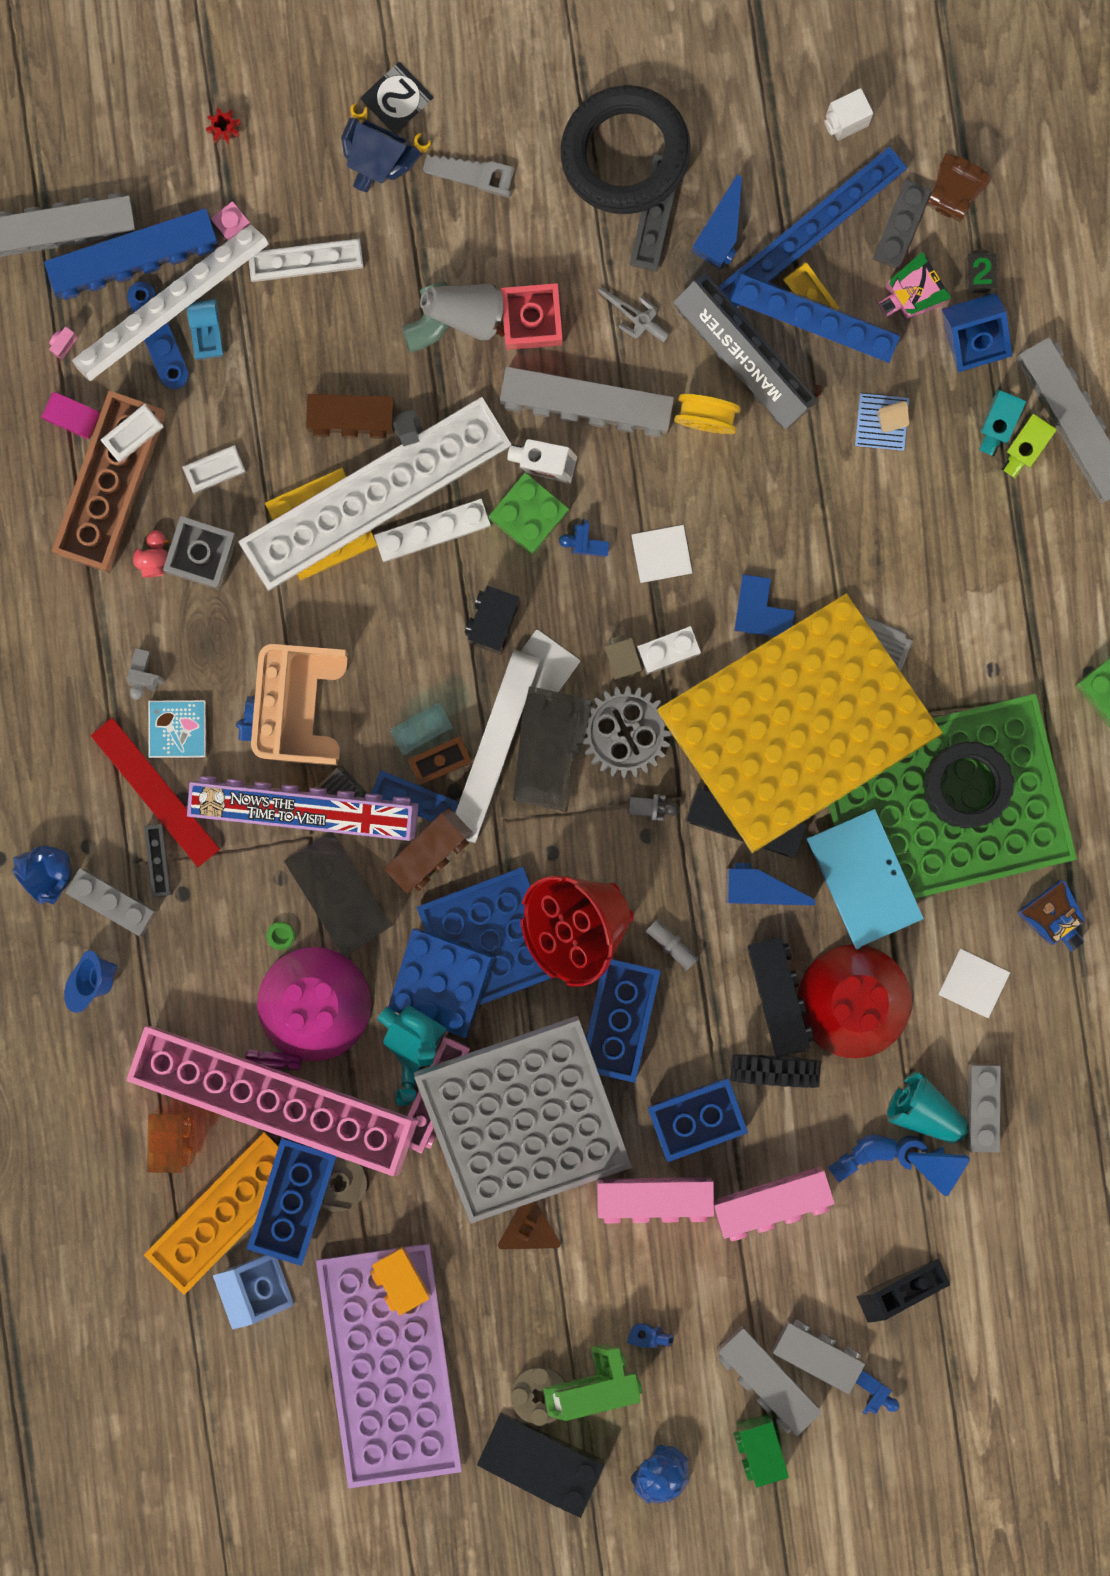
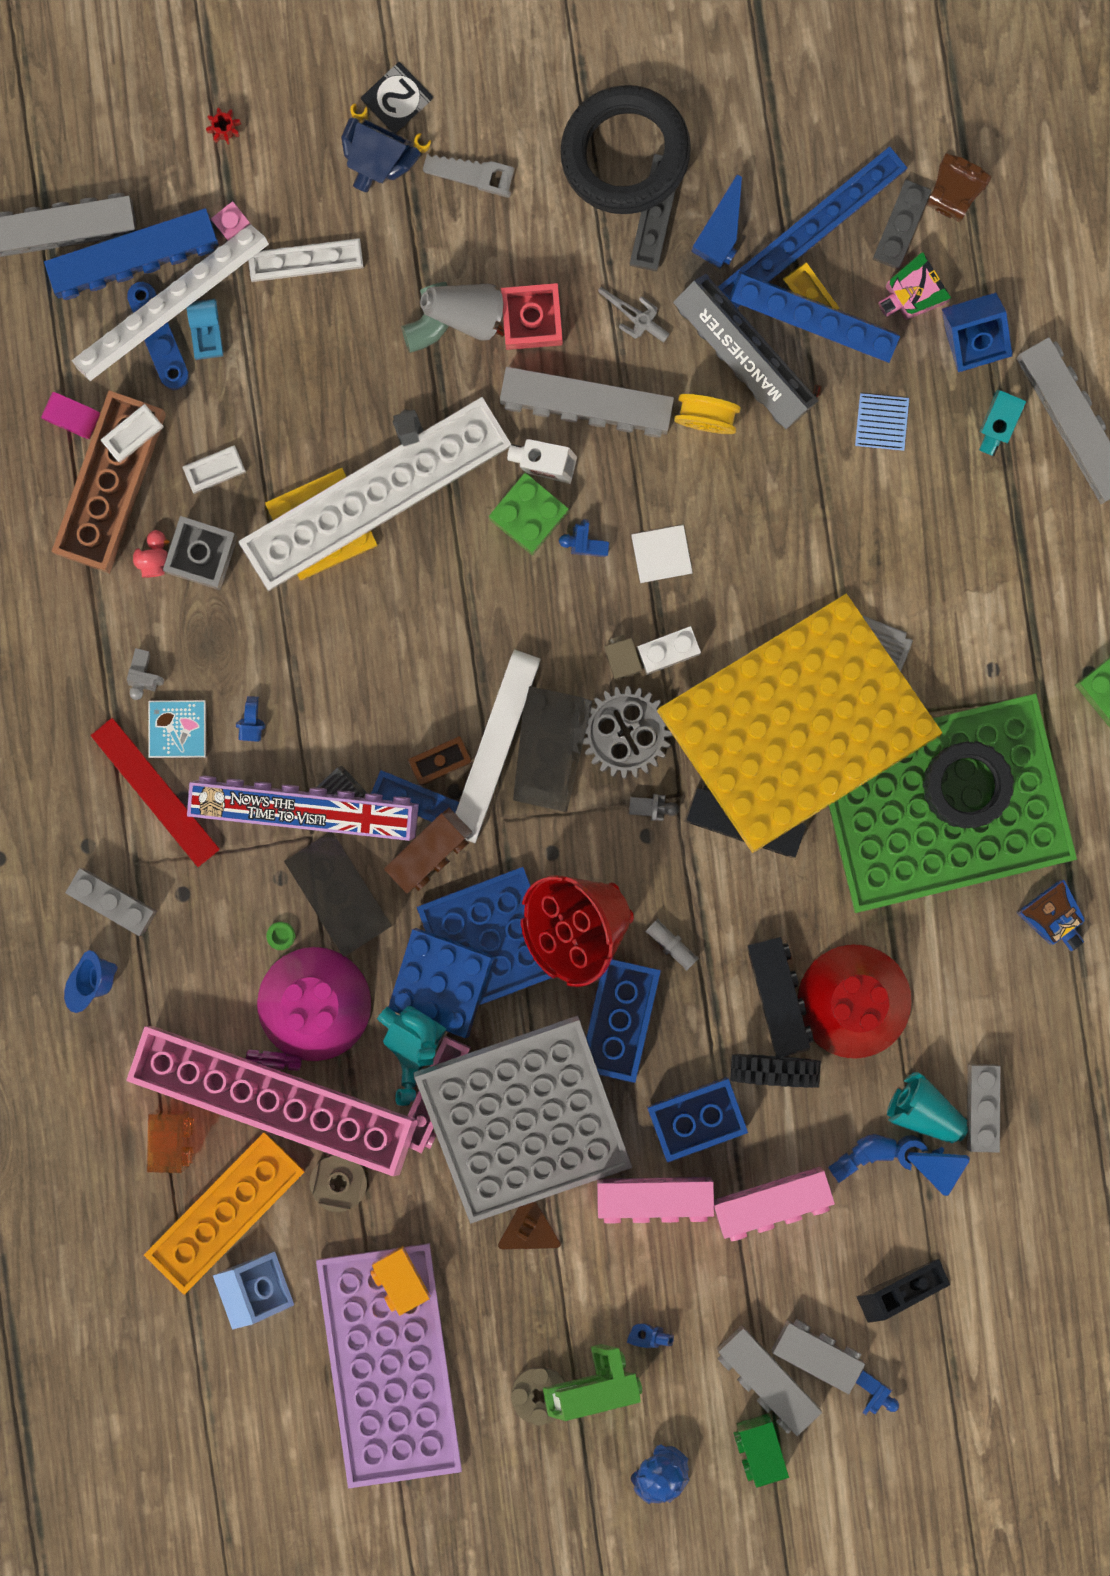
(43, 873): blue helmet -> none
(62, 342): bright pink plate -> none
(158, 860): dark grey piece -> none
(288, 700): light nougat windscreen -> none
(291, 1202): blue brick -> none
(350, 415): reddish brown brick -> none
(421, 729): clear light blue brick -> none
(432, 530): white plate -> none
(493, 619): black brick -> none
(541, 1464): black slope -> none
(555, 662): white sticker -> none
(752, 609): blue tile -> none
(756, 887): blue slope -> none
(848, 115): white brick -> none
(865, 878): medium azure container -> none
(893, 416): tan slope -> none
(974, 983): white sticker -> none
(980, 272): clear smoke brick -> none
(1034, 432): lime torso -> none

